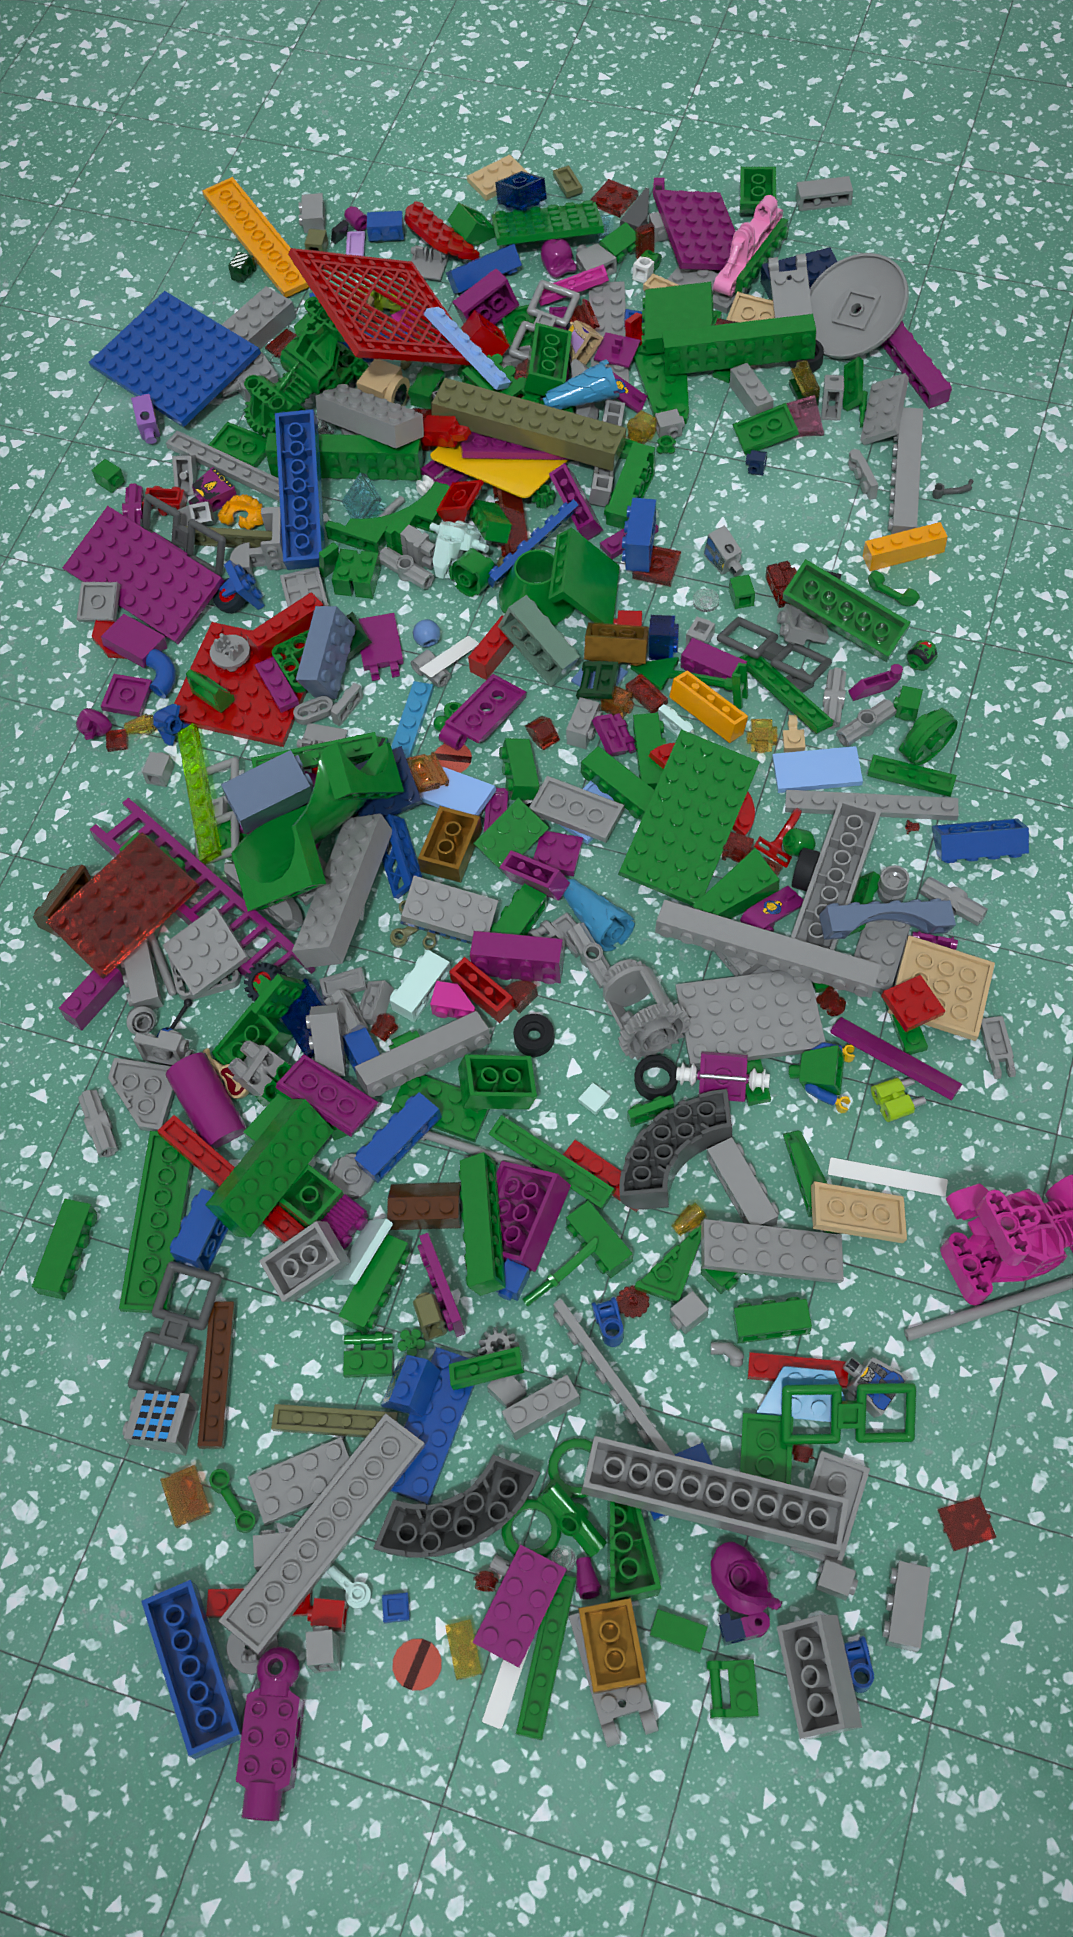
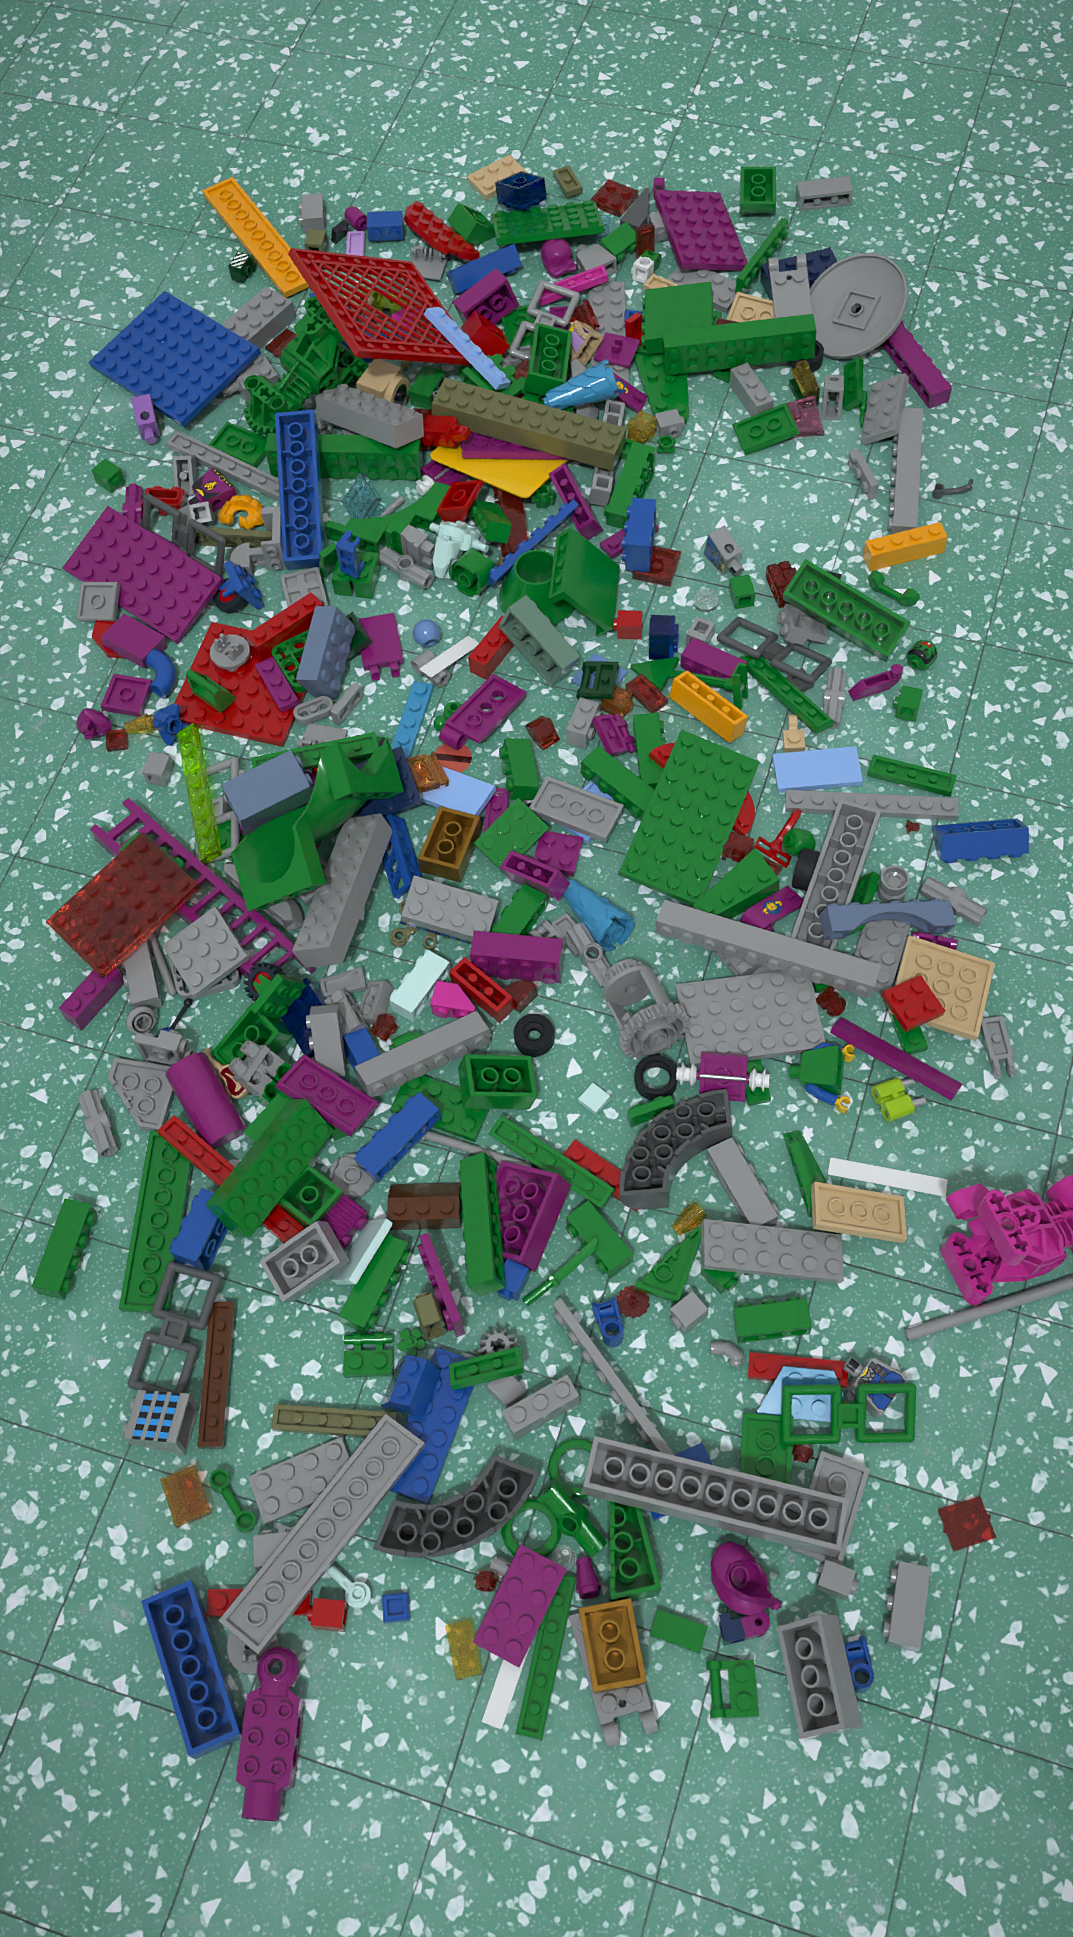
(67, 887): reddish brown slope -> none
(323, 1650): light grey brick -> none
(347, 555): none -> blue hinge
(417, 1664): clear red sticker -> none
(616, 643): pearl gold brick -> none
(673, 721): light aqua plate -> none
(747, 242): bright pink beam -> none
(756, 462): dark blue plate -> none
(762, 735): clear yellow brick -> none
(866, 722): light grey piece -> none
(928, 736): green piece -> none

